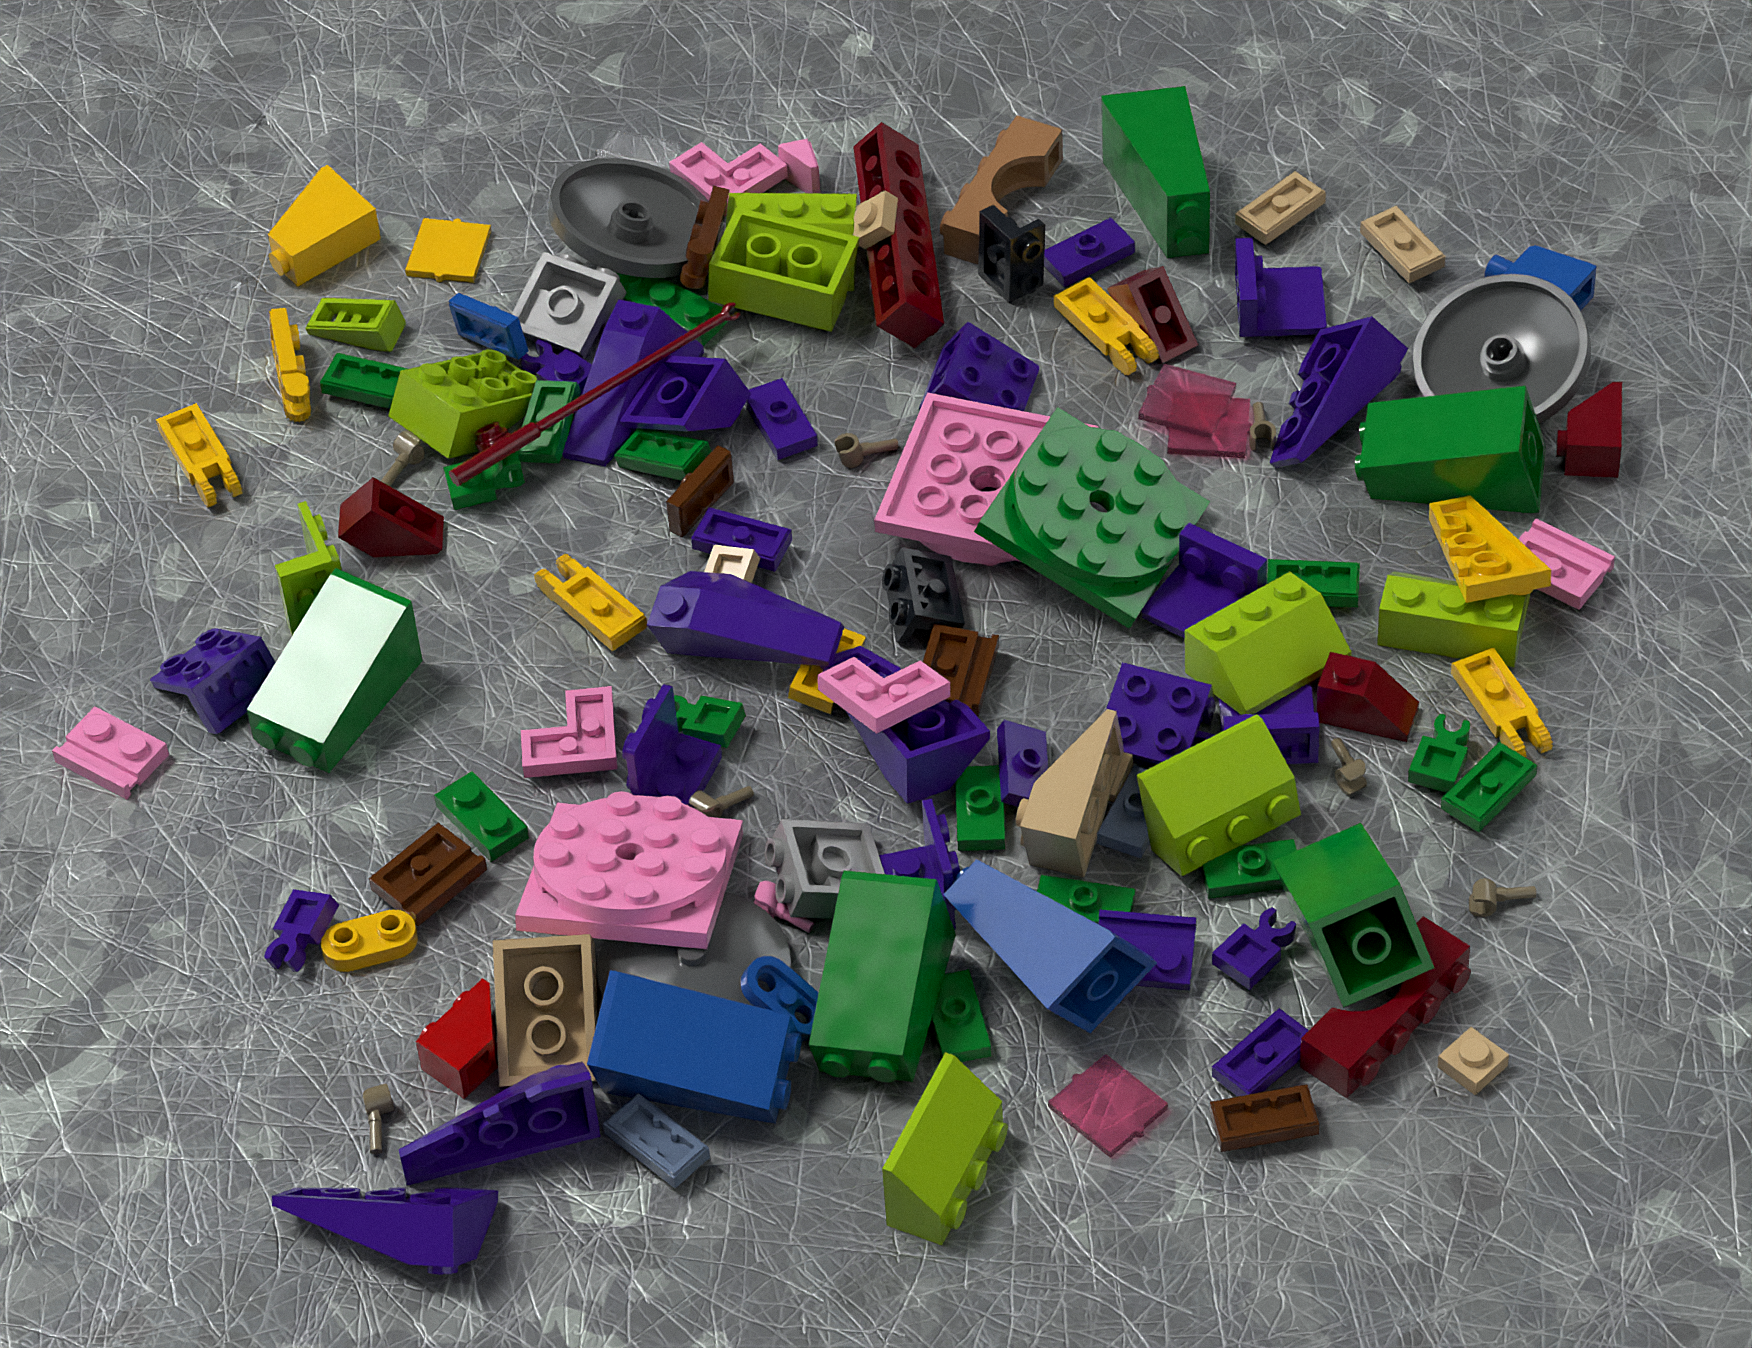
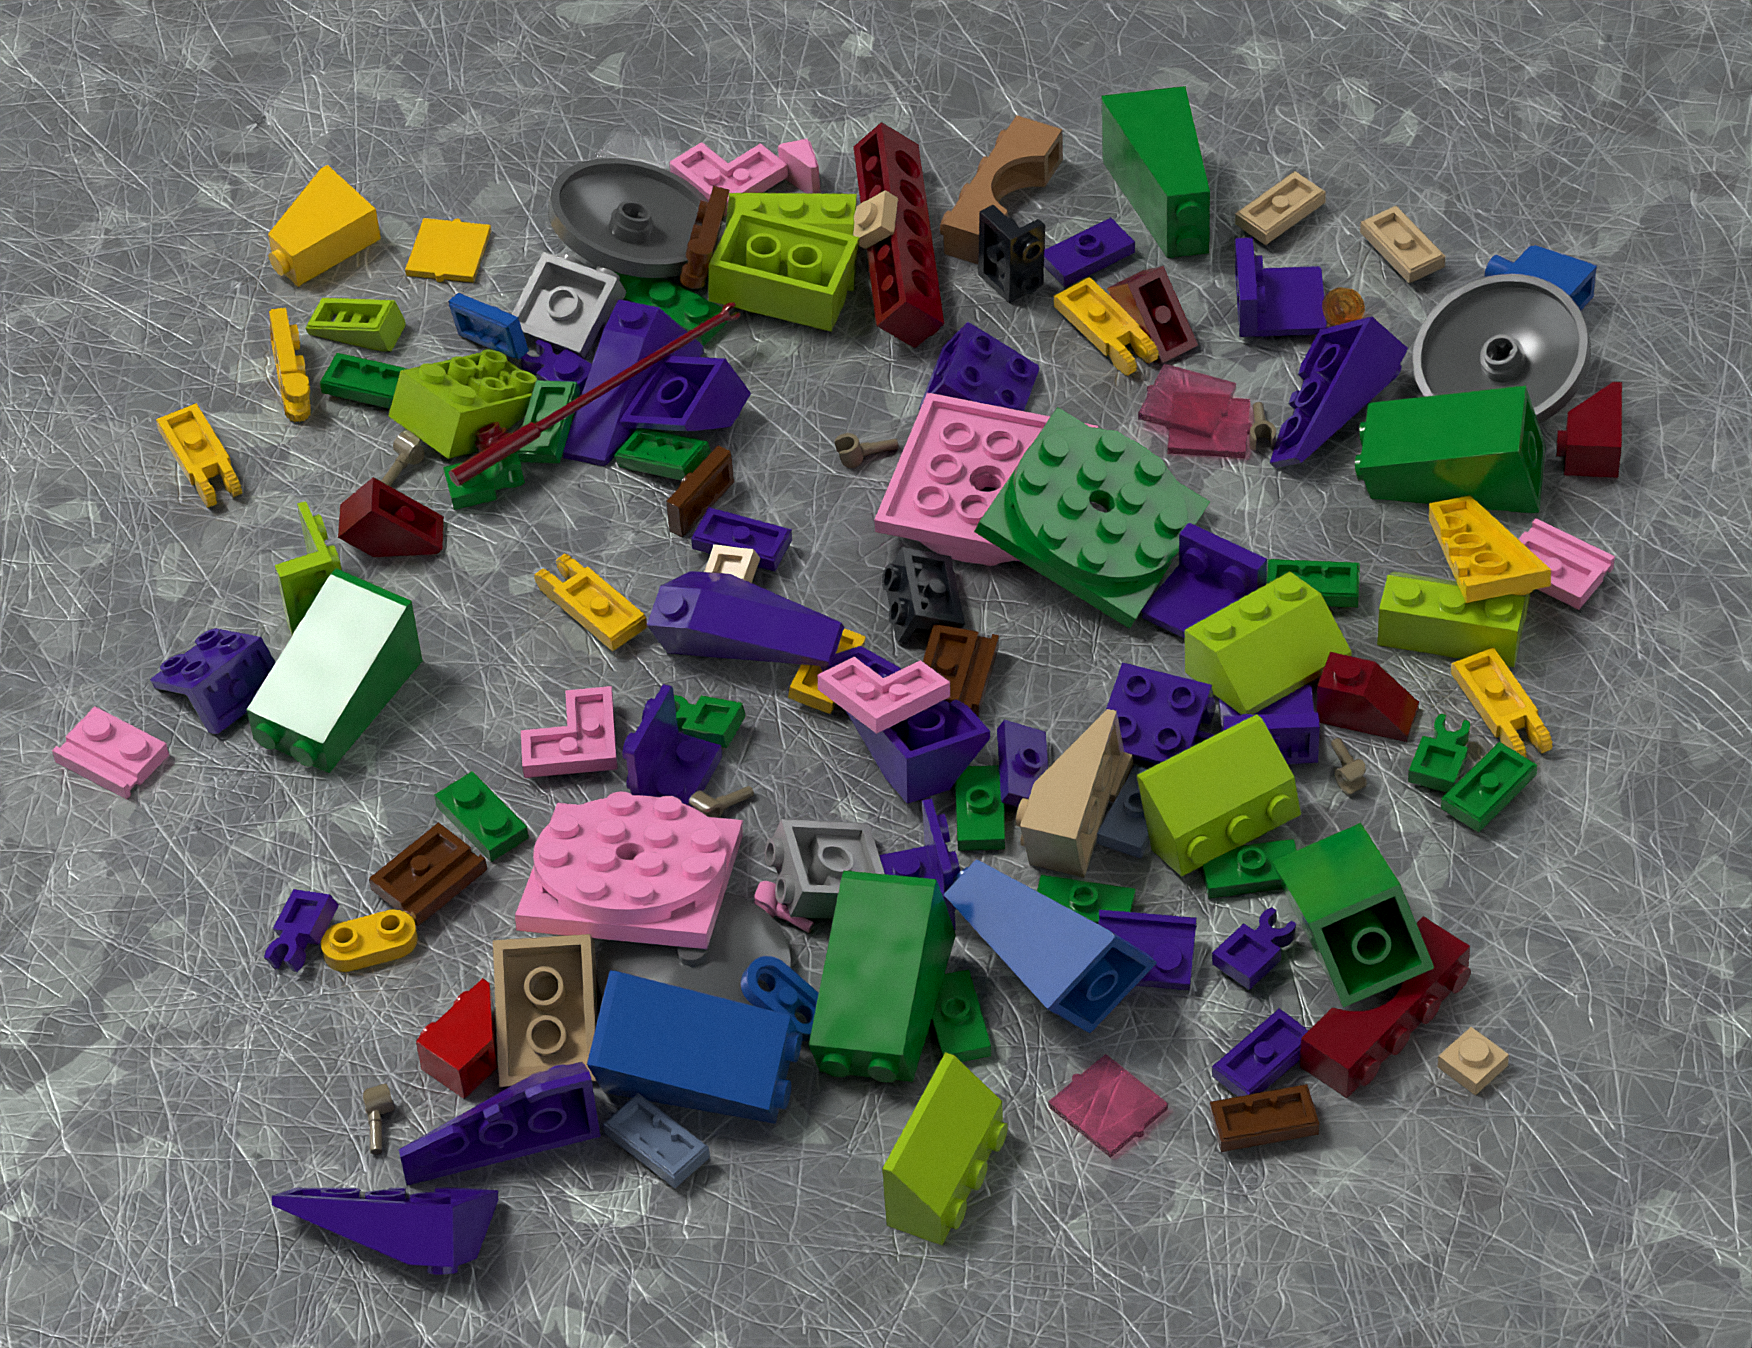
(780, 419): dark purple plate -> none
(1345, 299): none -> clear orange plate
(1486, 894): dark tan hand -> none

